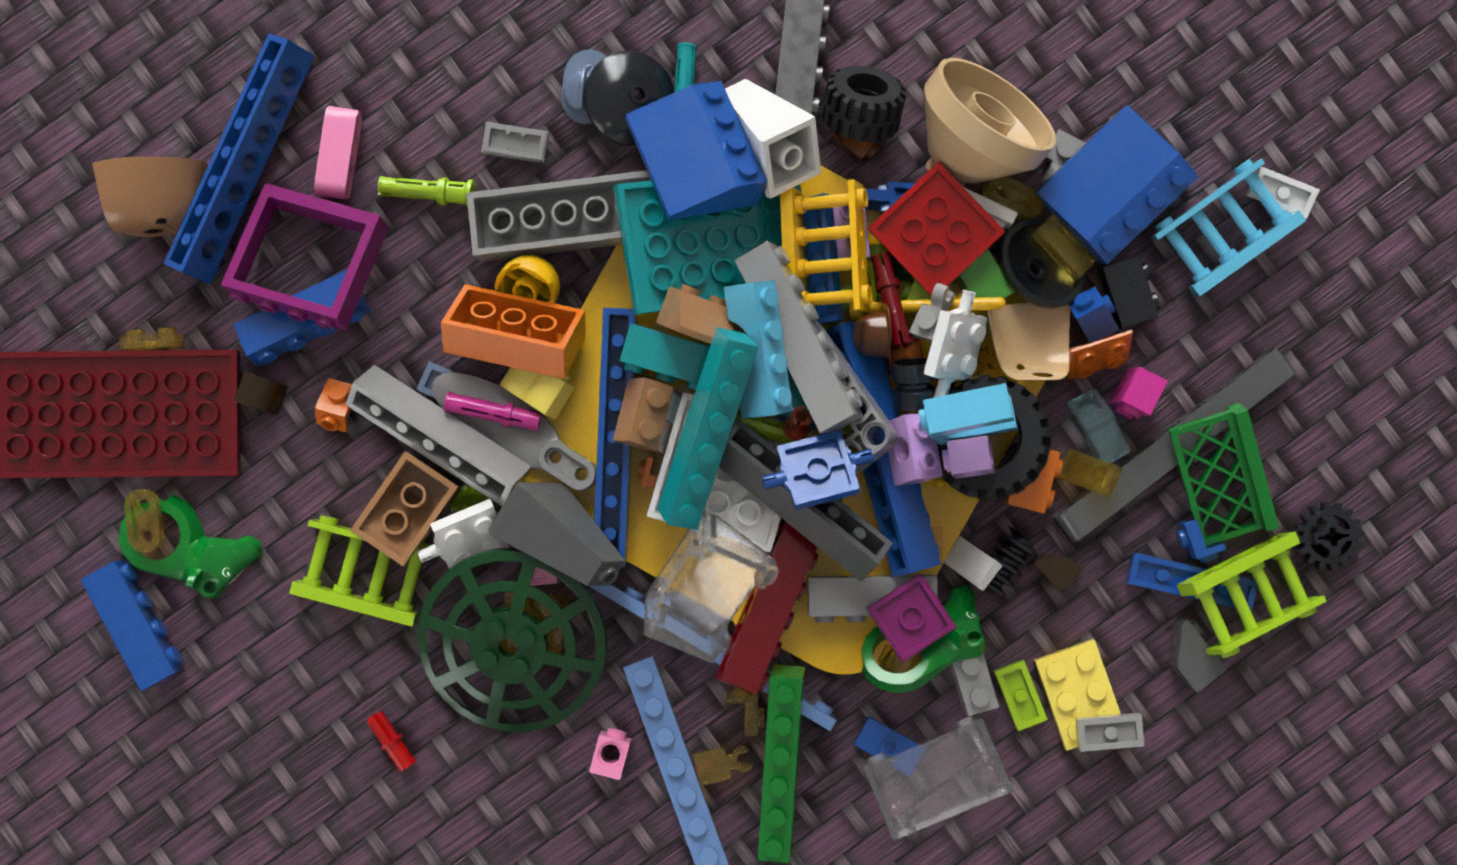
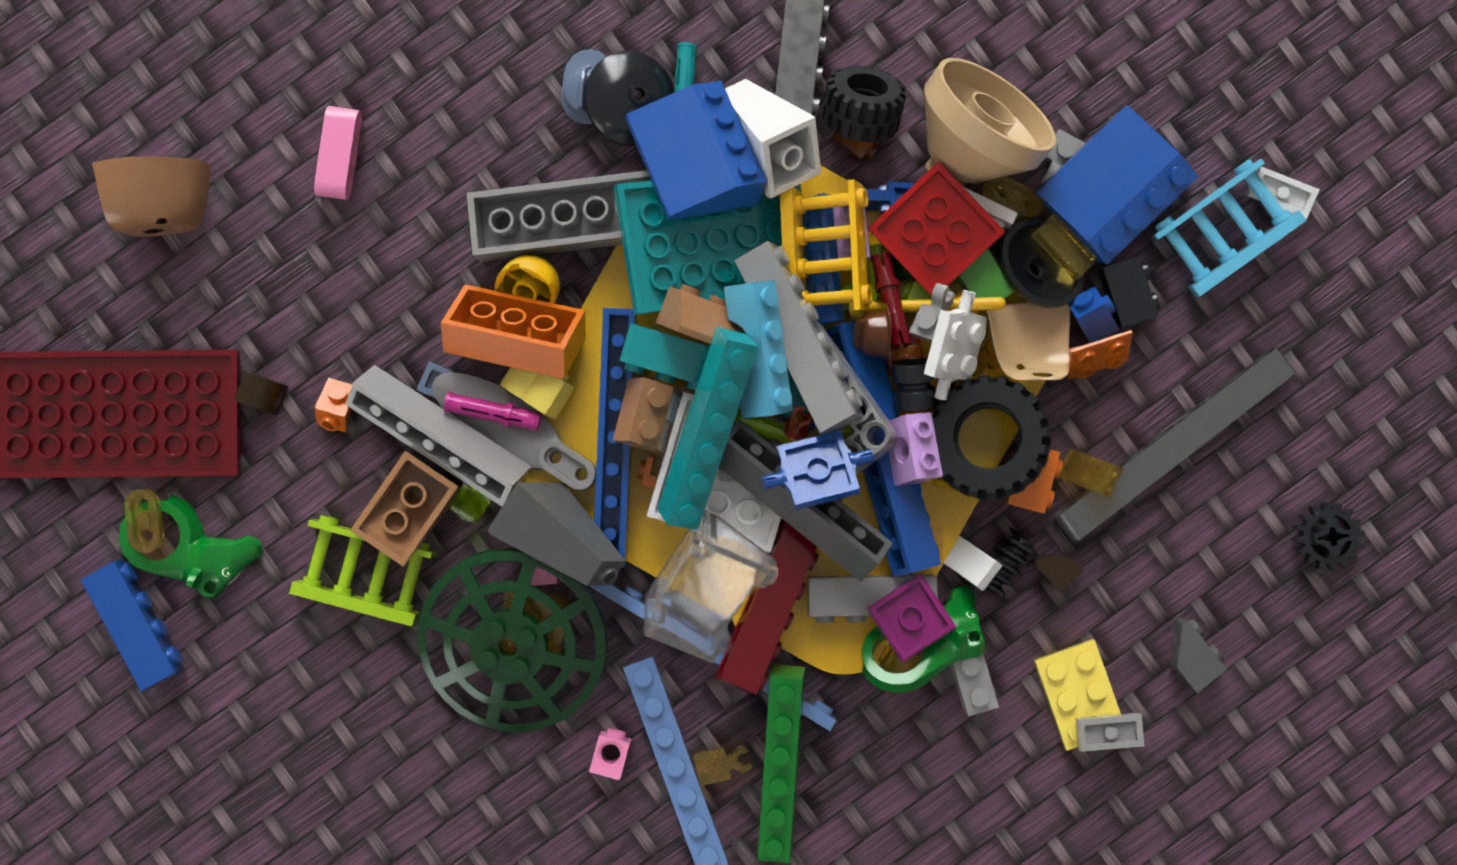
(164, 339): clear yellow plate -> none
(239, 158): blue brick -> none
(273, 334): blue brick -> none
(357, 274): magenta window -> none
(391, 741): red axle -> none
(441, 191): lime pin -> none
(463, 534): white plate -> none
(515, 142): light grey plate -> none
(753, 715): clear yellow bracket -> none
(879, 738): blue plate -> none
(937, 778): clear windscreen -> none
(969, 414): medium azure arch -> none
(969, 457): lavender brick -> none
(1020, 695): lime plate -> none
(1100, 426): clear light blue slope -> none
(1137, 393): dark pink brick -> none
(1166, 574): blue plate -> none
(1190, 537): blue bracket -> none
(1227, 574): lime fence -> none
(1247, 461): green fence -> none

